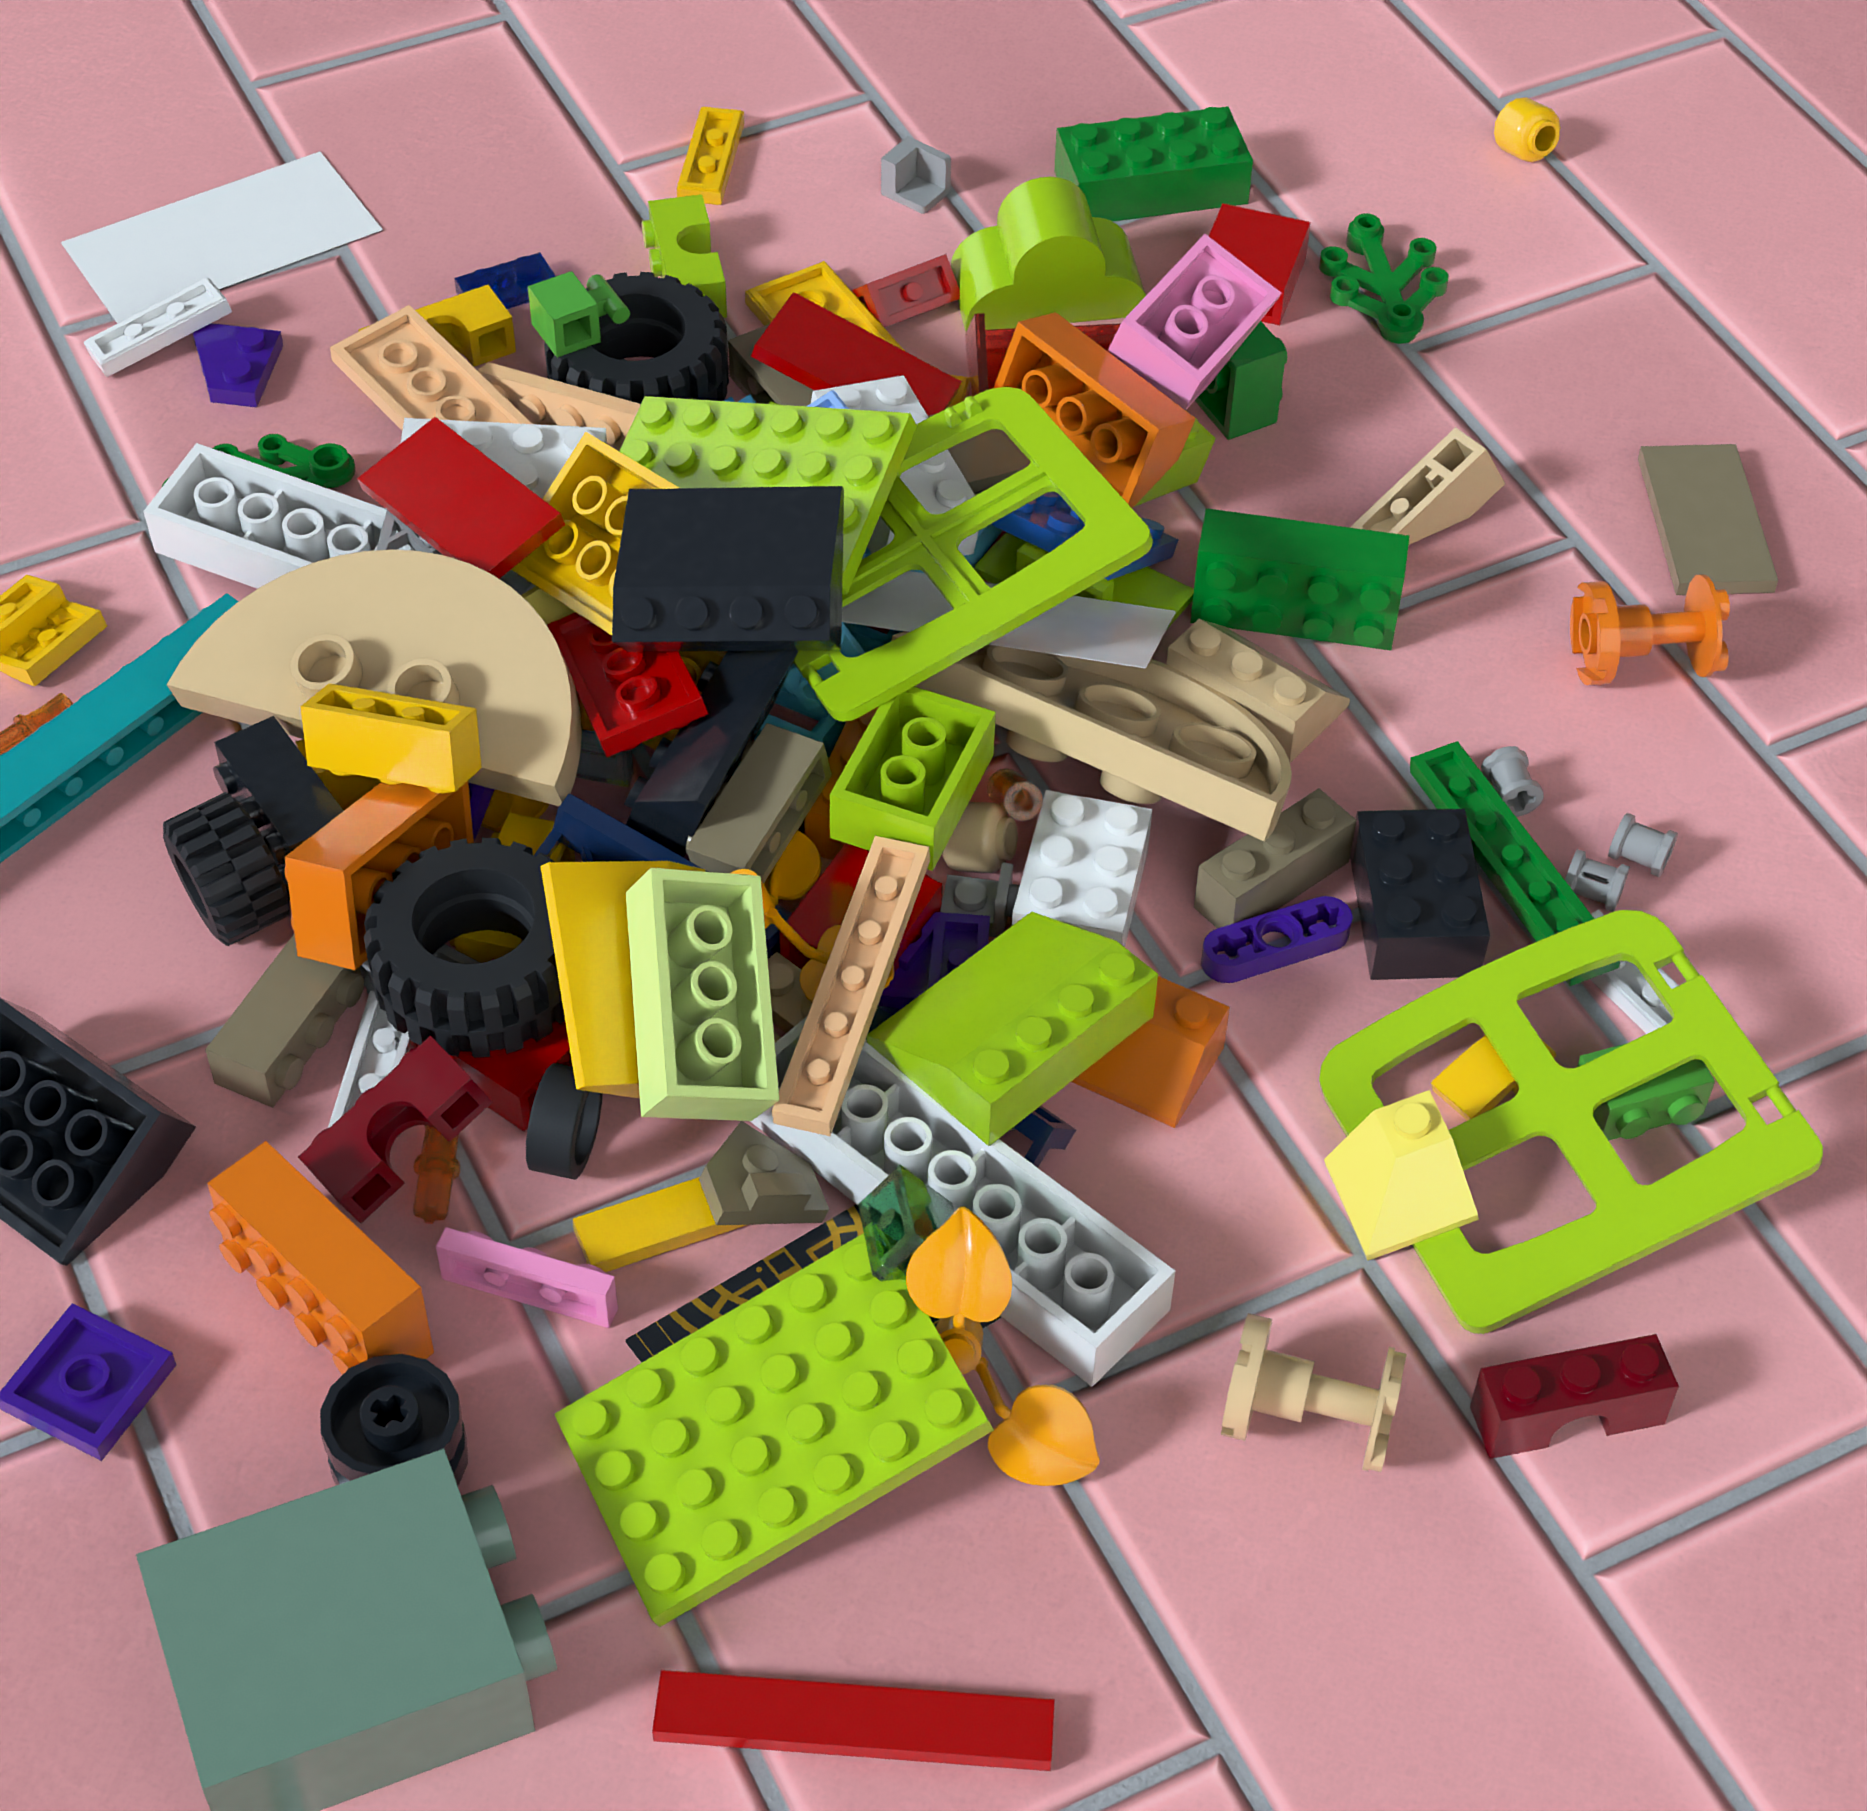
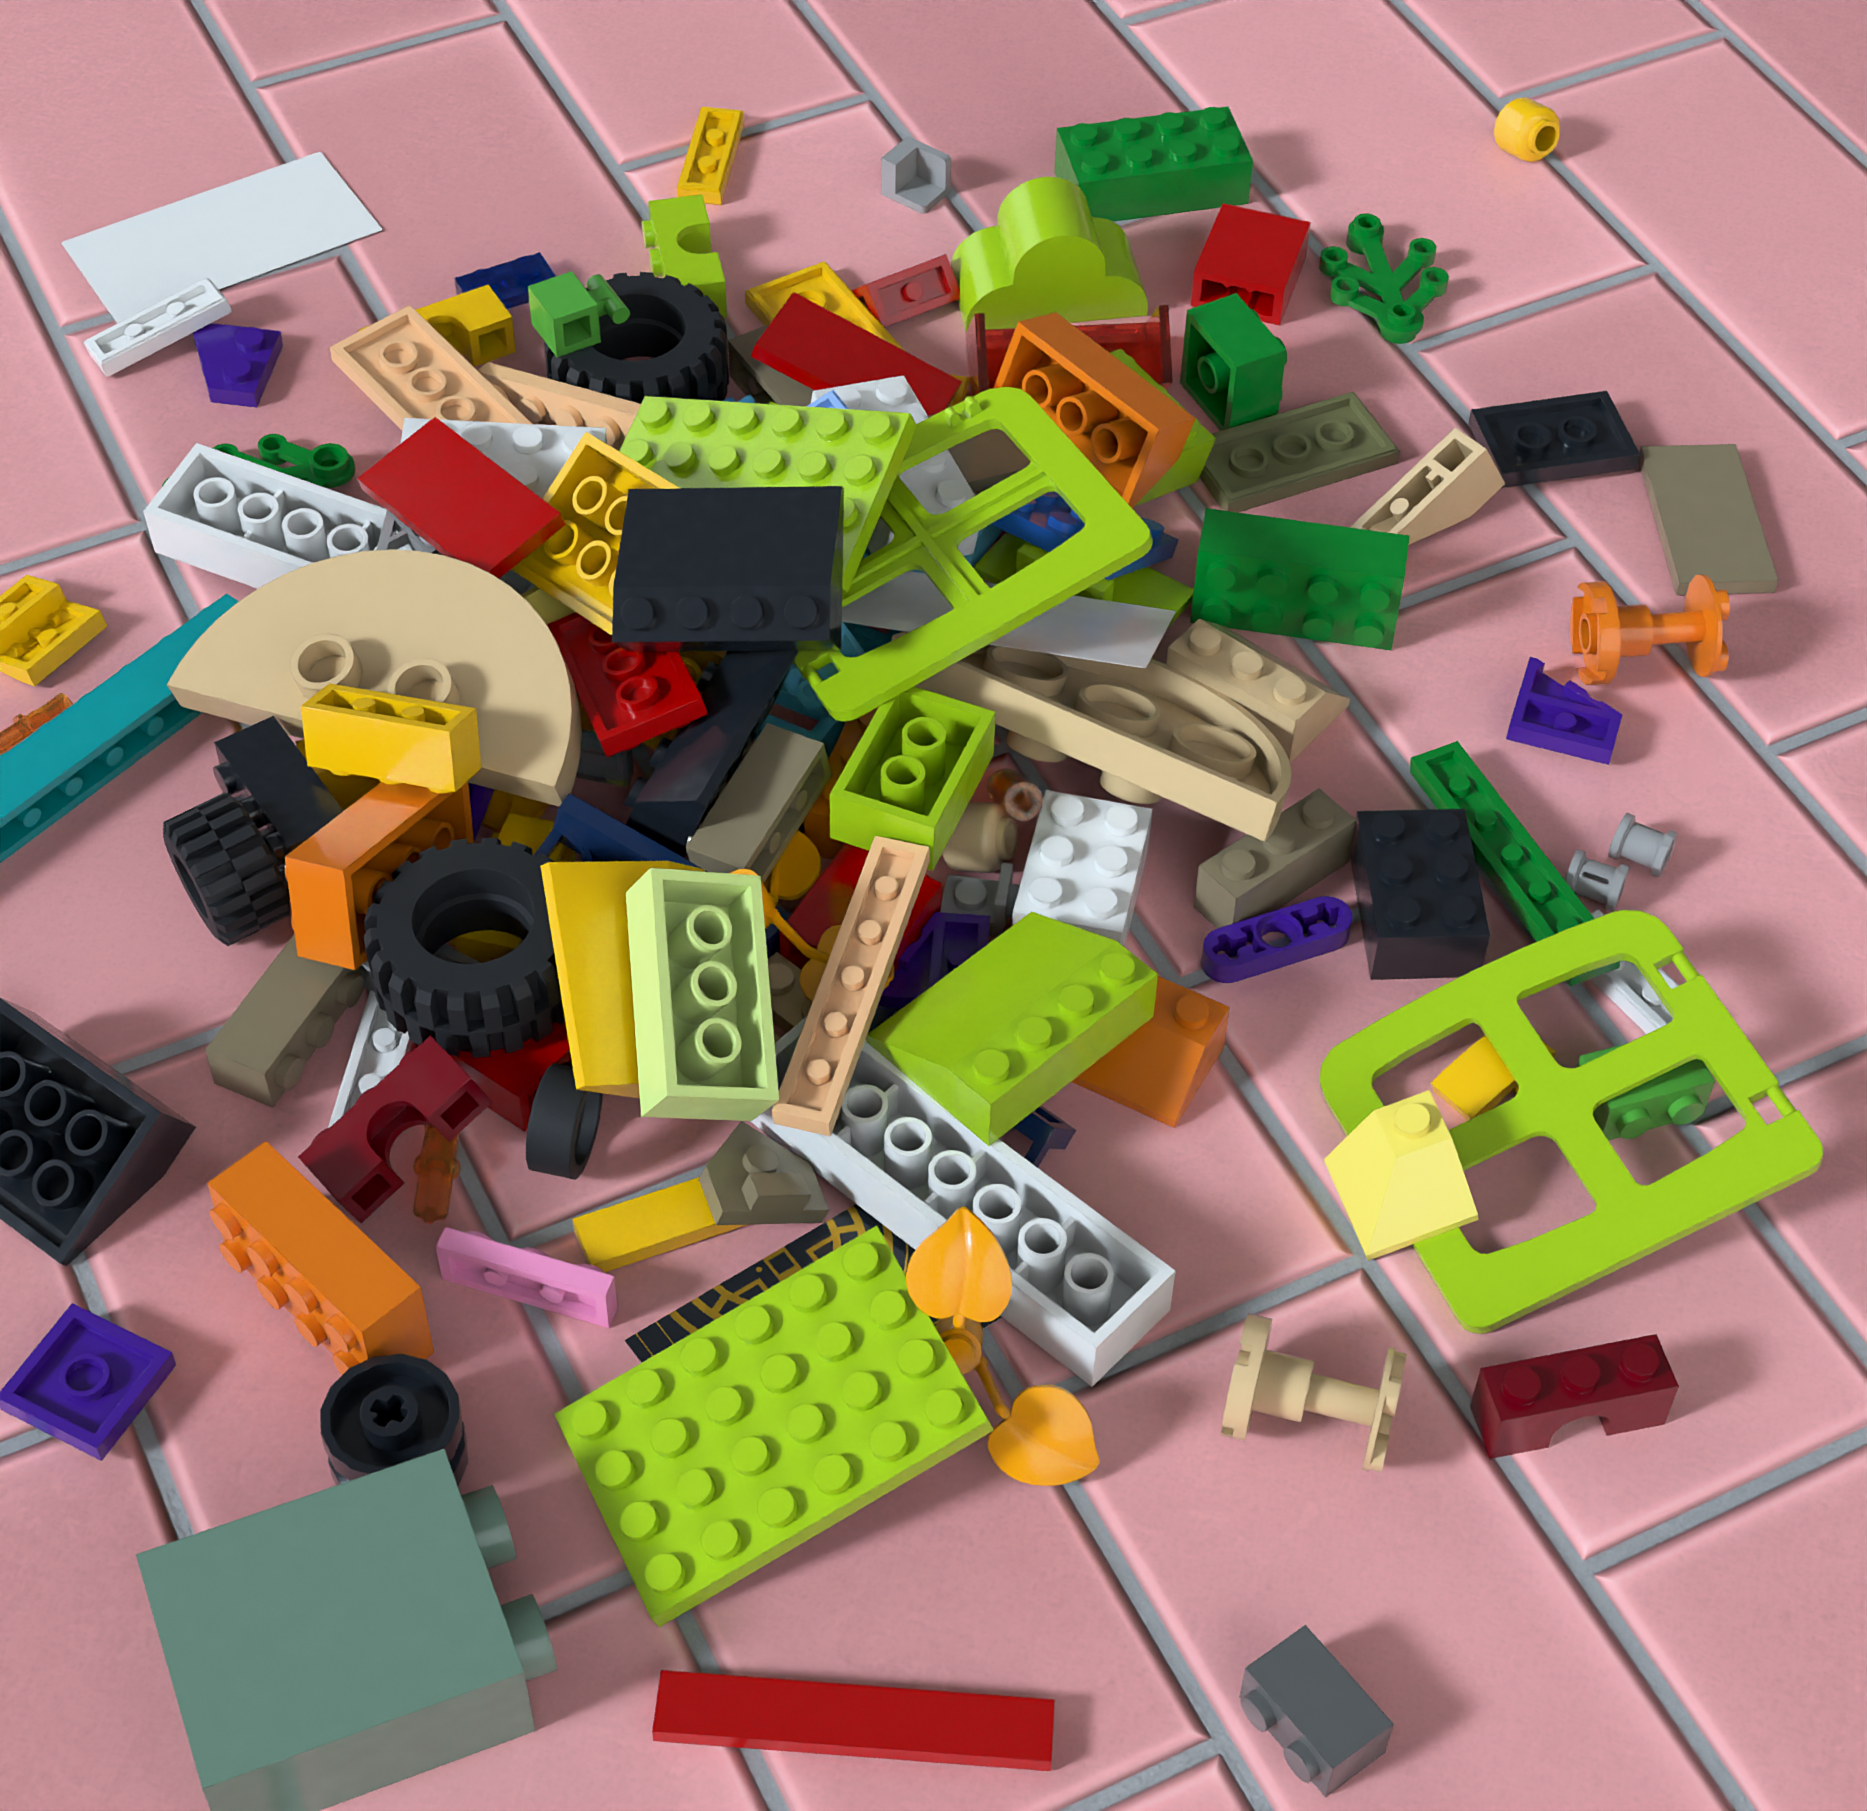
(898, 1220): clear green slope -> none
(1193, 321): bright pink slope -> none
(1295, 453): none -> olive tile
(1314, 1711): none -> dark grey brick
(1509, 775): light grey bush -> none
(1555, 438): none -> black plate
(1562, 717): none -> dark purple wing

